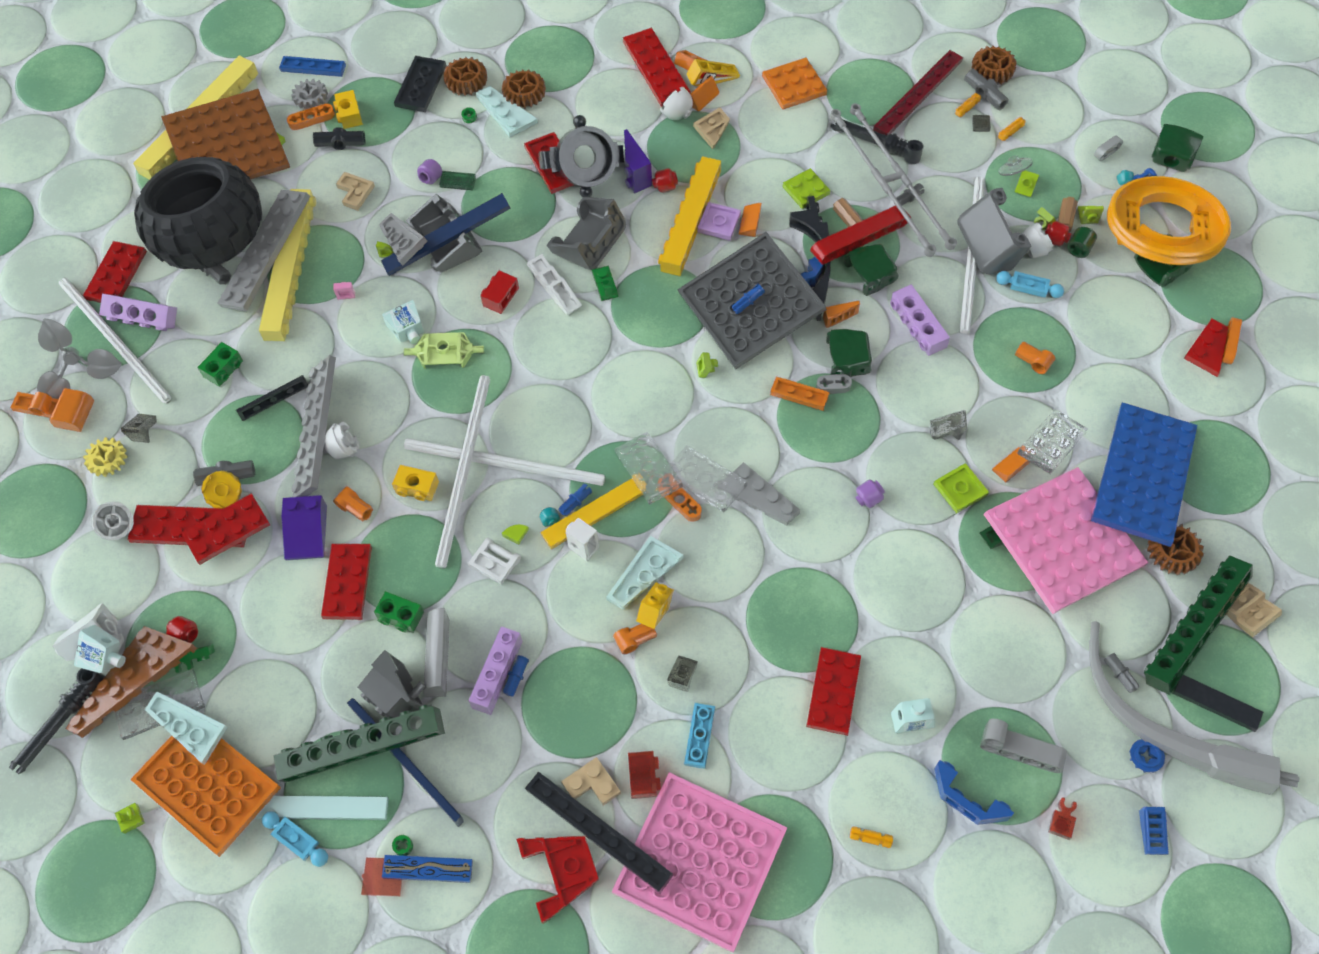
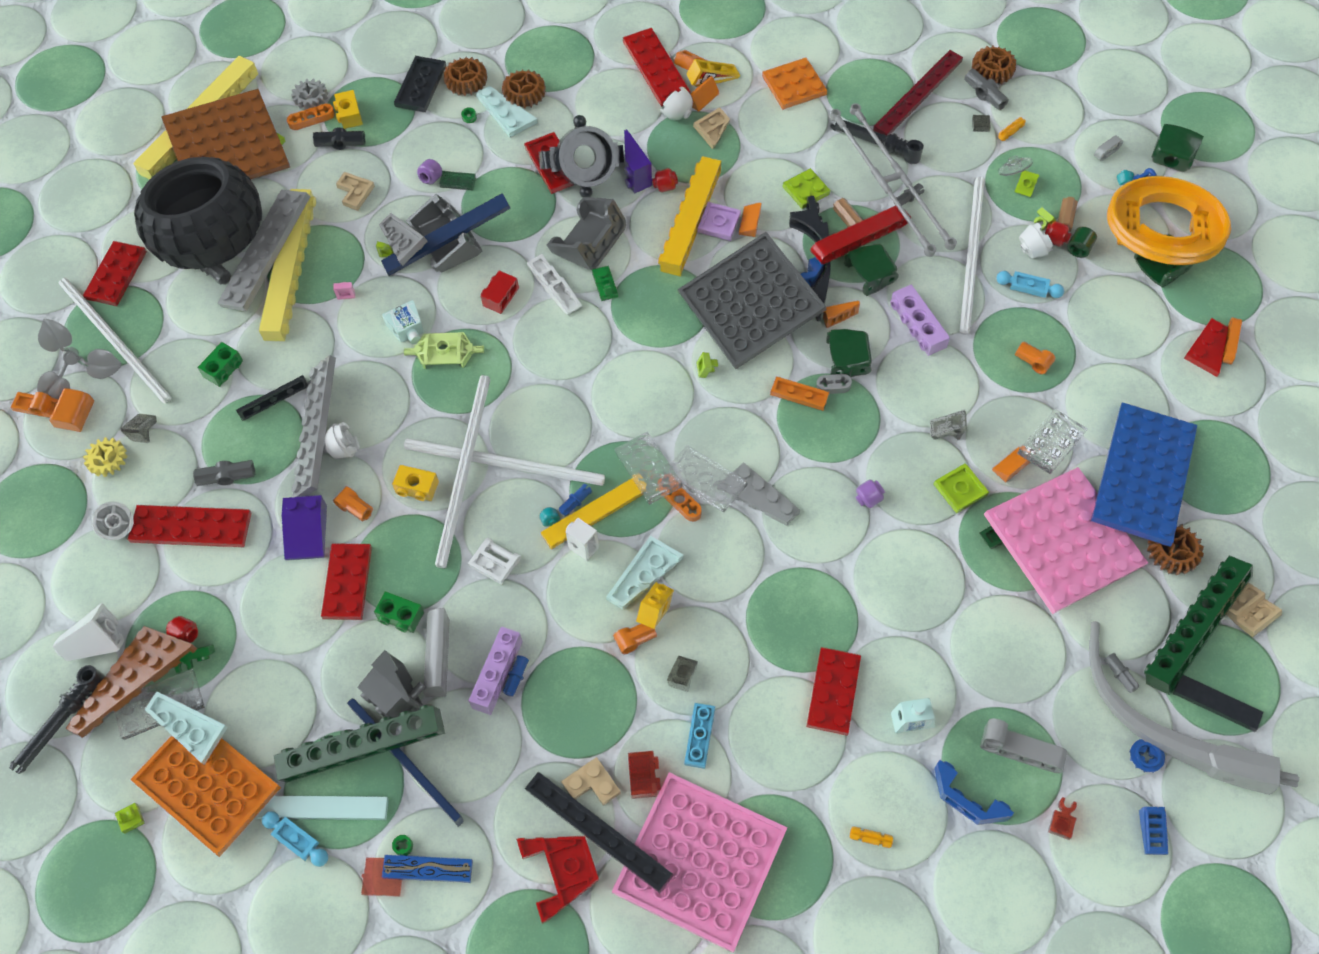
(98, 650): light aqua torso -> none
(112, 305): lavender brick -> none
(221, 489): yellow tile -> none
(225, 529): red plate -> none
(312, 66): blue tile -> none
(515, 533): lime tile -> none
(748, 299): blue axle -> none
(968, 105): light orange axle -> none
(989, 235): windscreen -> none
(1091, 214): lime bracket -> none

